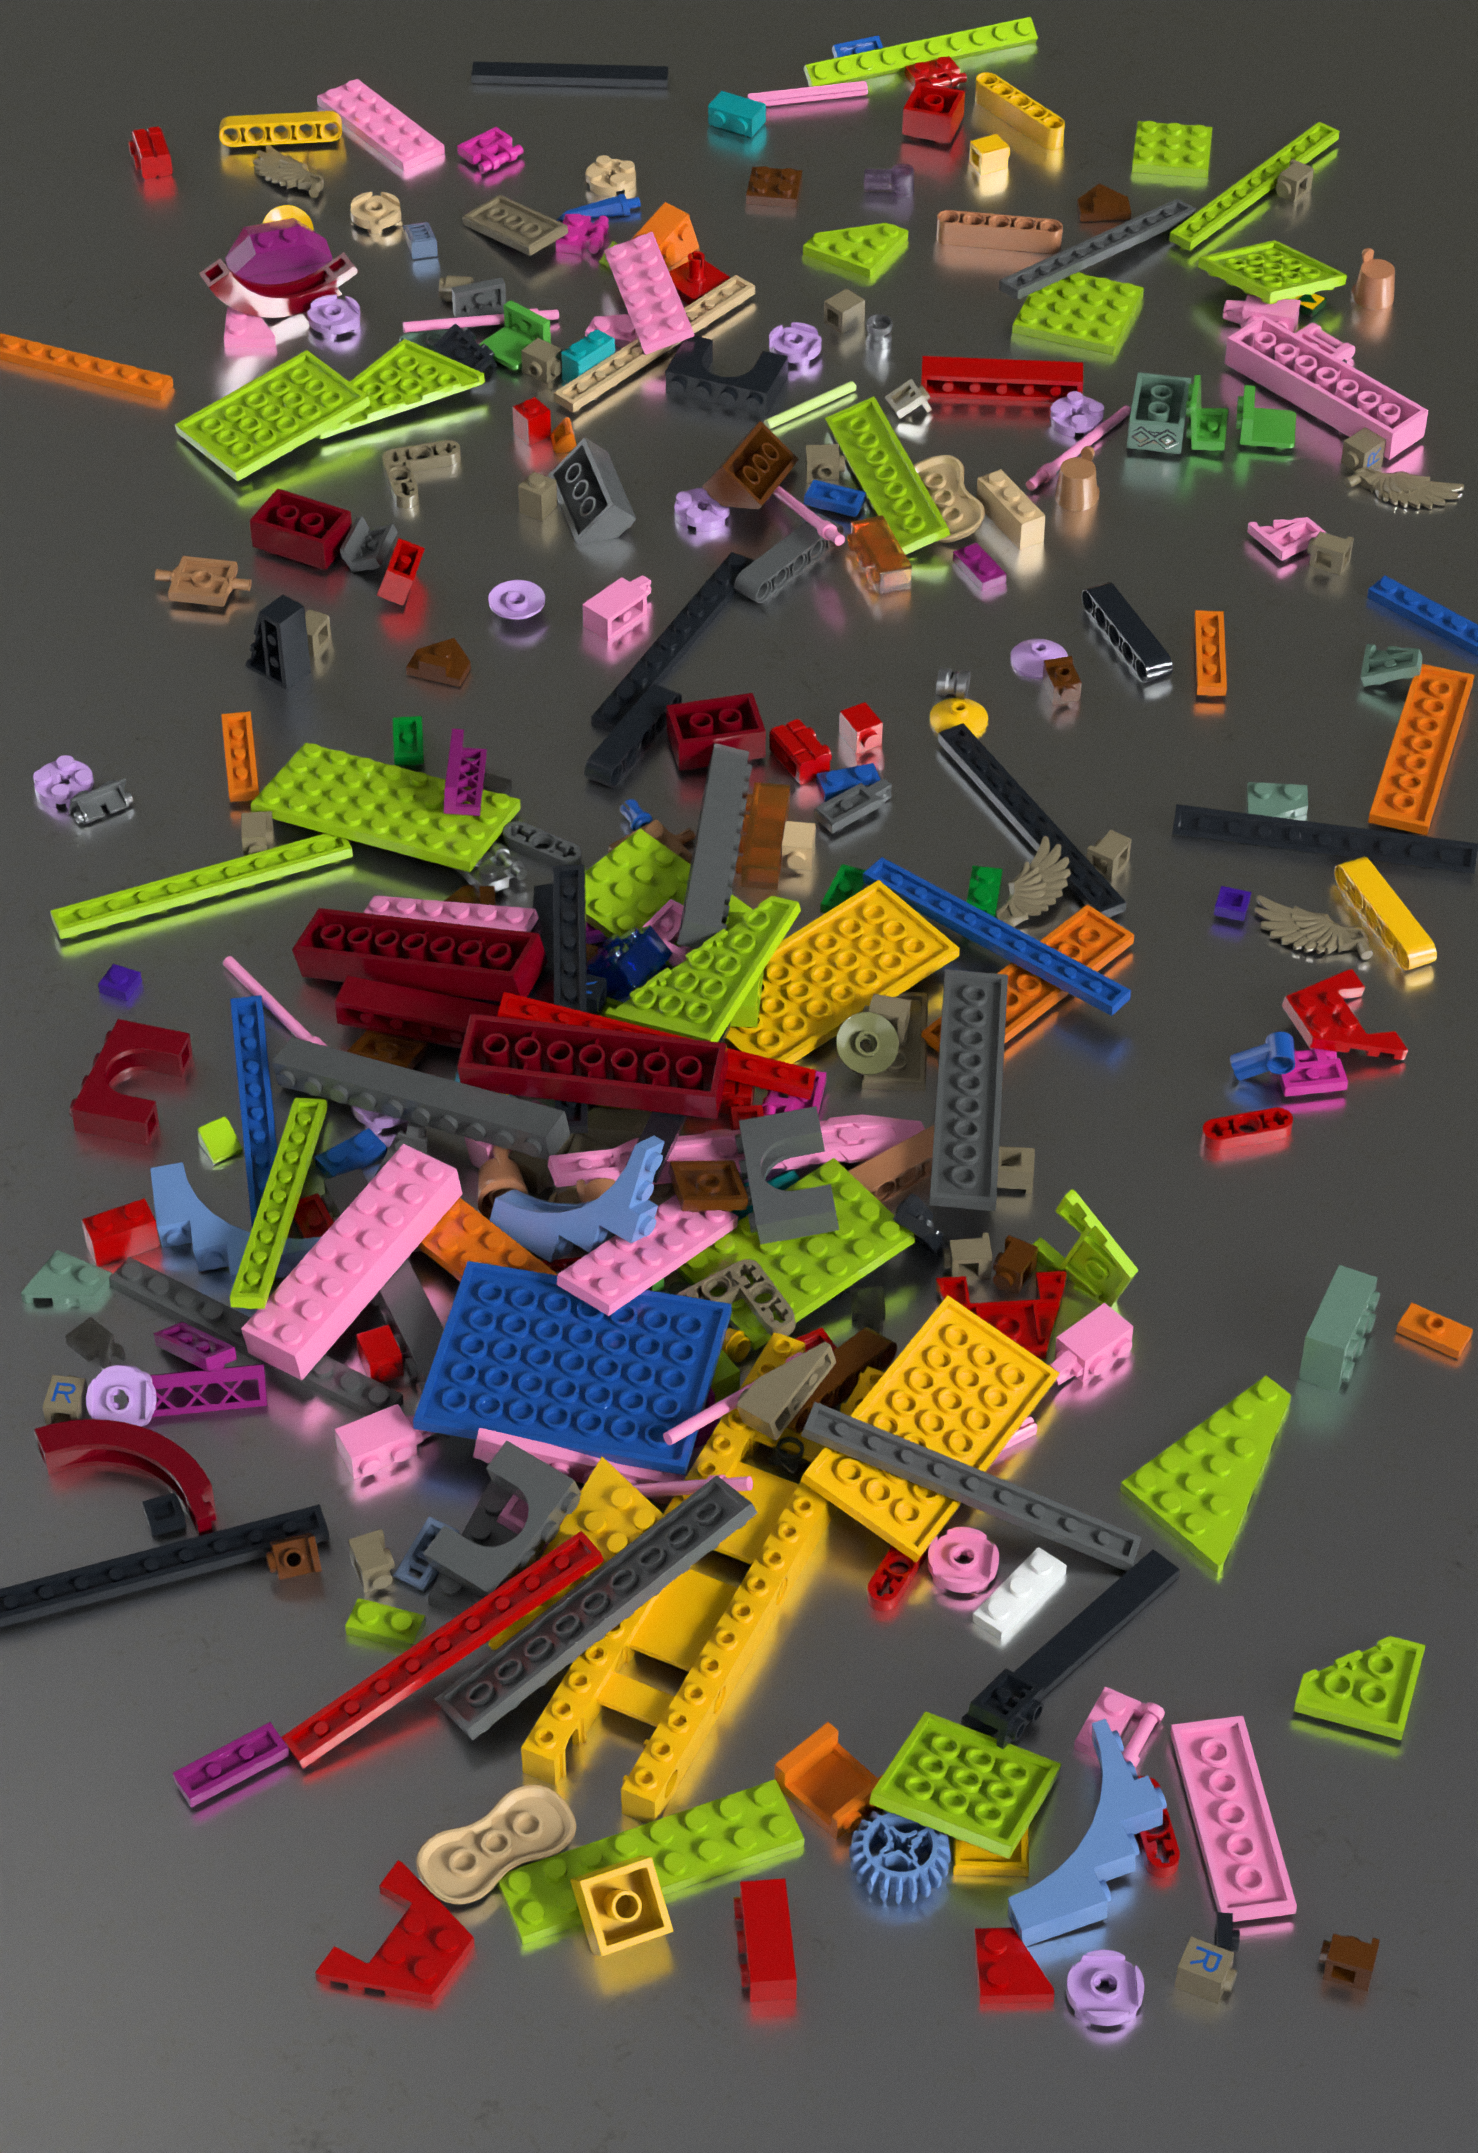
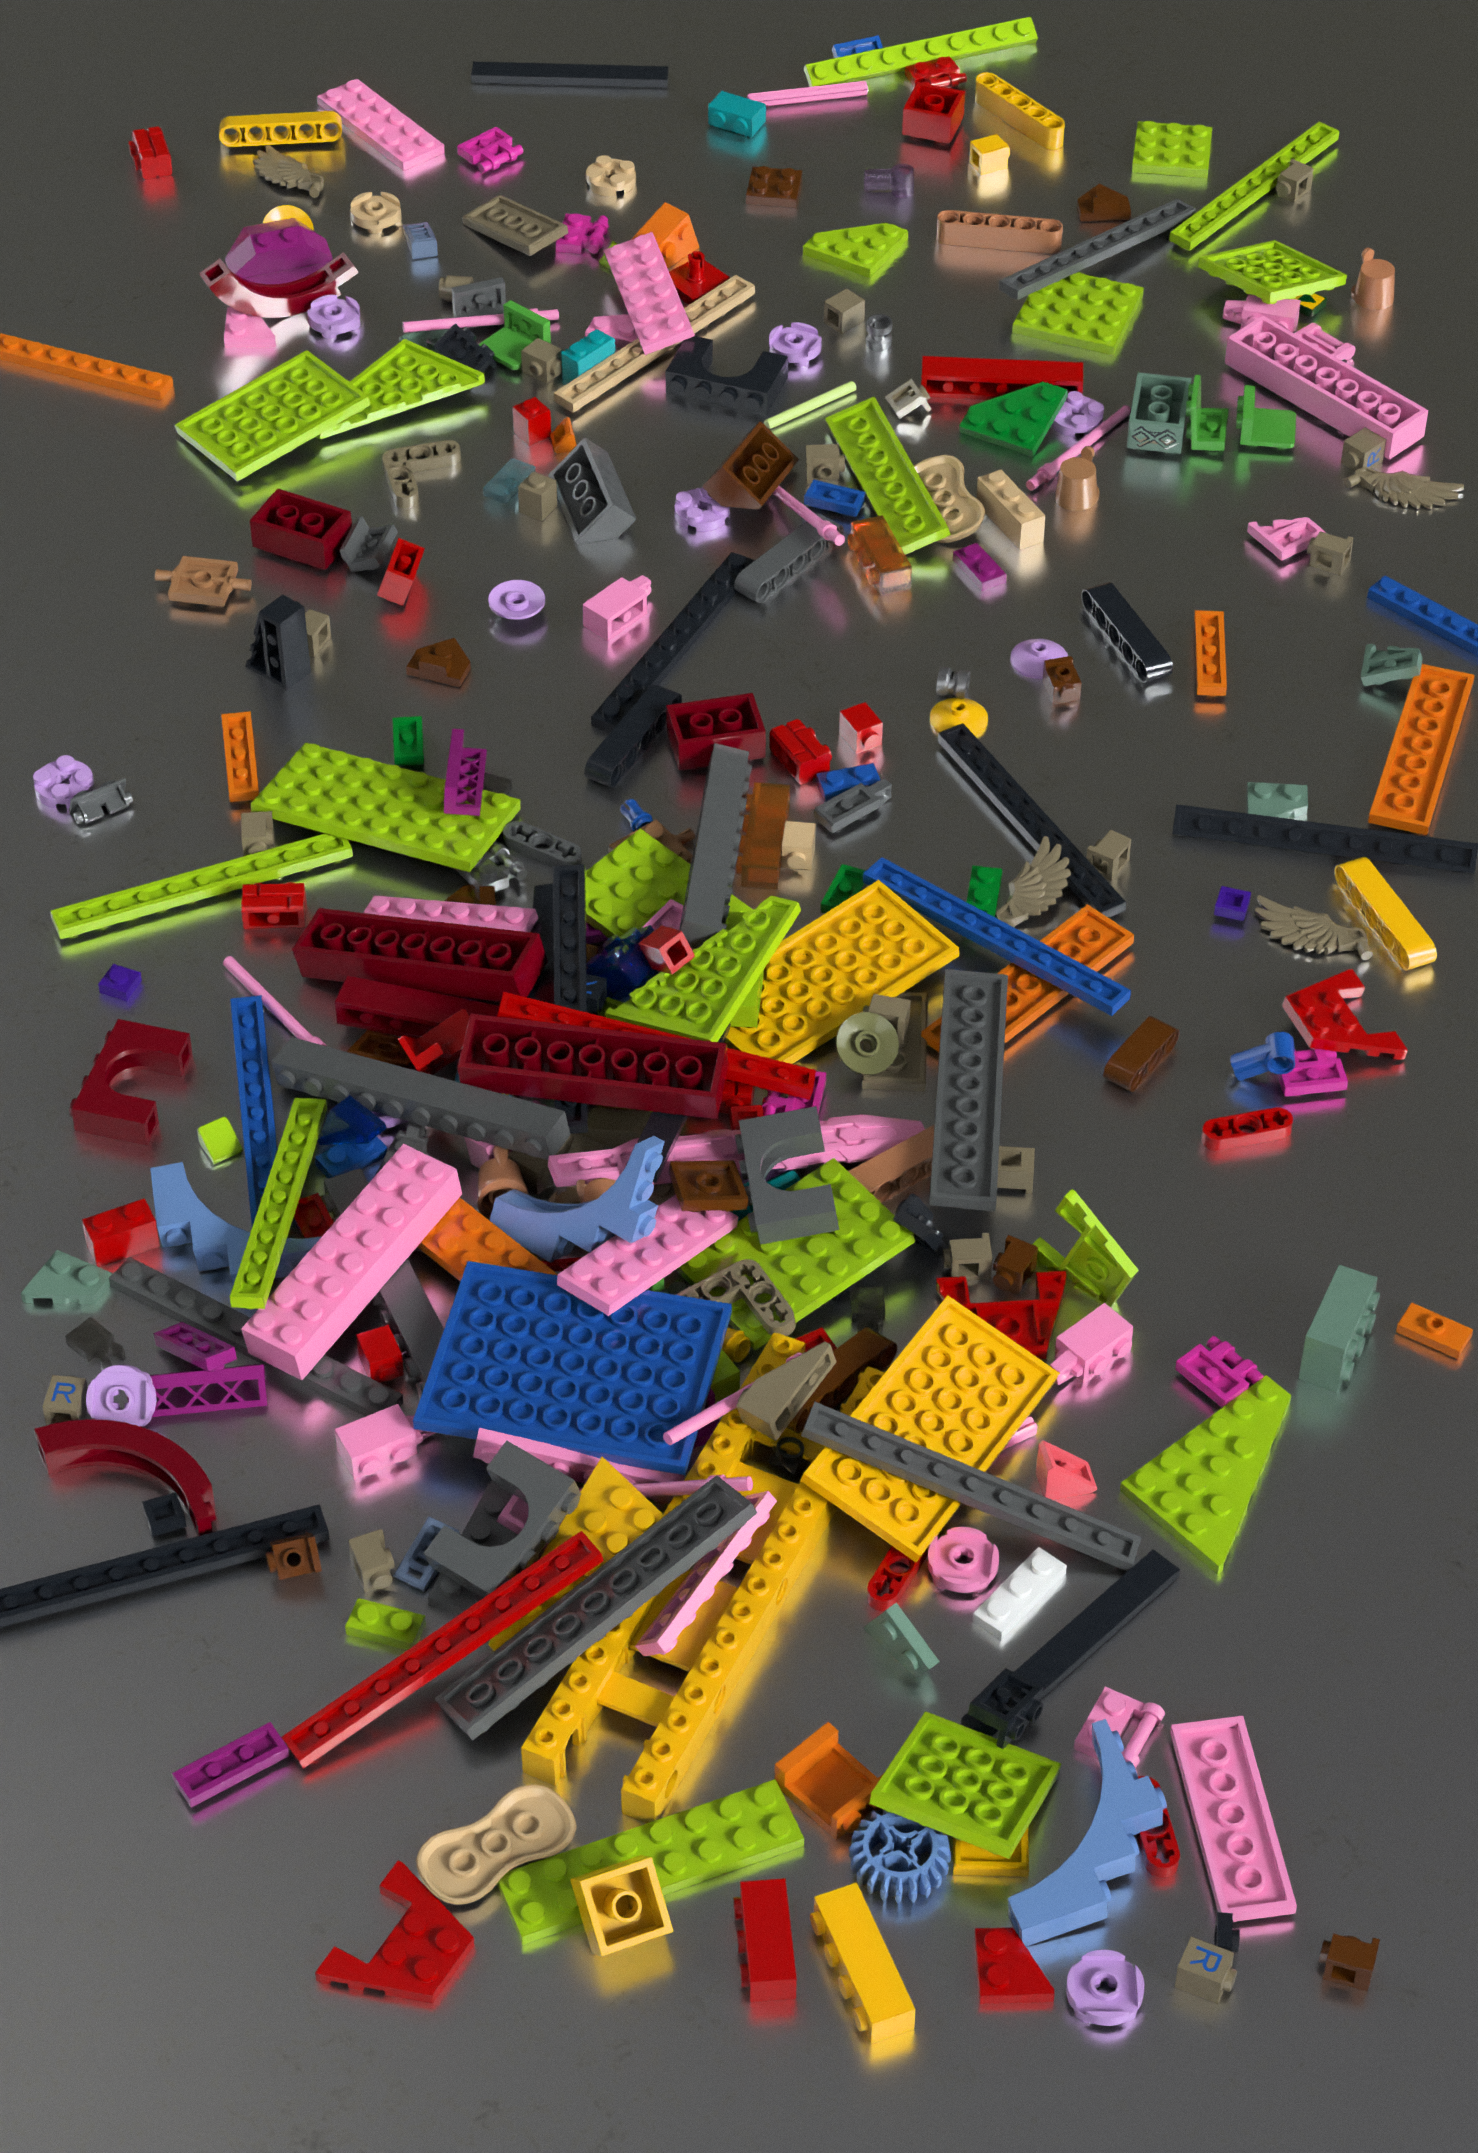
(274, 906): none -> red brick
(350, 1124): none -> clear blue slope
(439, 1045): none -> red panel
(506, 481): none -> clear light blue plate
(609, 207): blue bar -> none
(666, 949): none -> red brick
(700, 1582): none -> bright pink plate
(863, 1963): none -> yellow brick
(902, 1640): none -> sand green wing
(1017, 418): none -> green plate
(1062, 1473): none -> coral slope
(1141, 1053): none -> reddish brown beam
(1211, 1374): none -> dark pink plate
(1365, 1688): lime plate -> none

